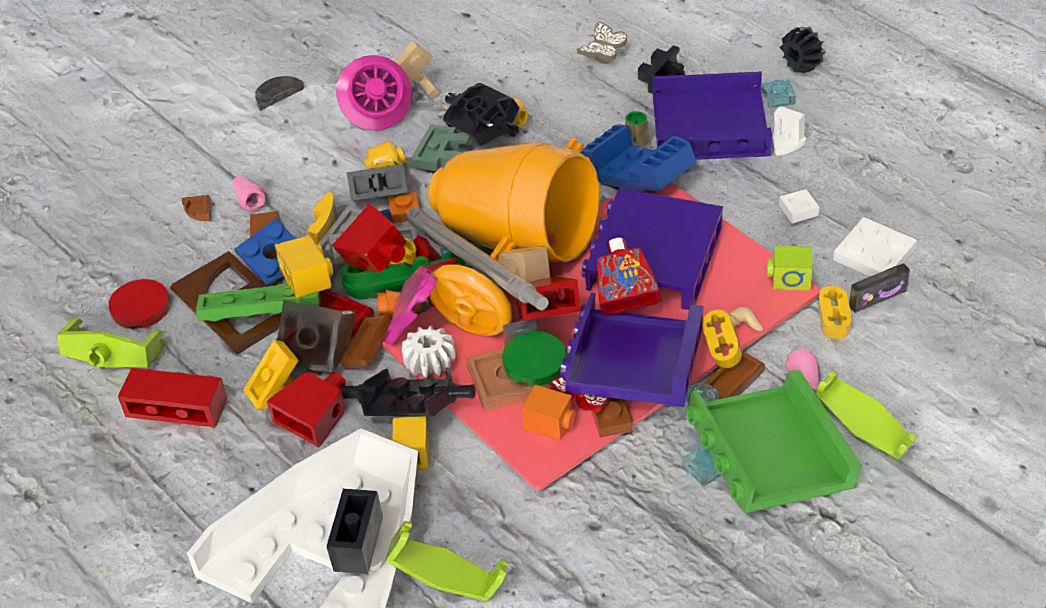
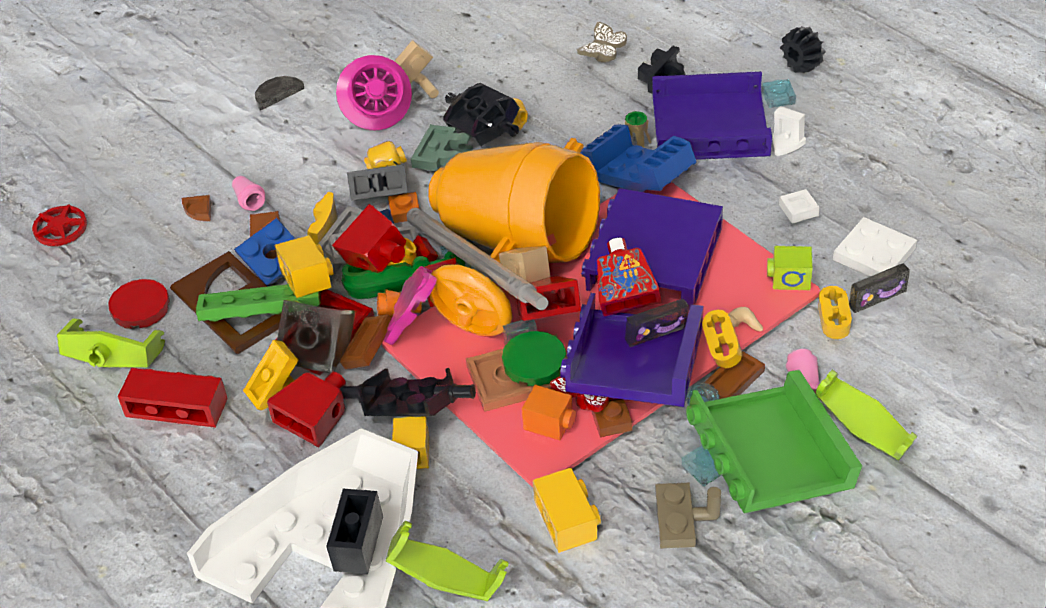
(59, 225): none -> red wheel
(428, 351): white gear -> none
(566, 509): none -> yellow brick
(656, 322): none -> clear smoke tile
(678, 516): none -> dark tan plate

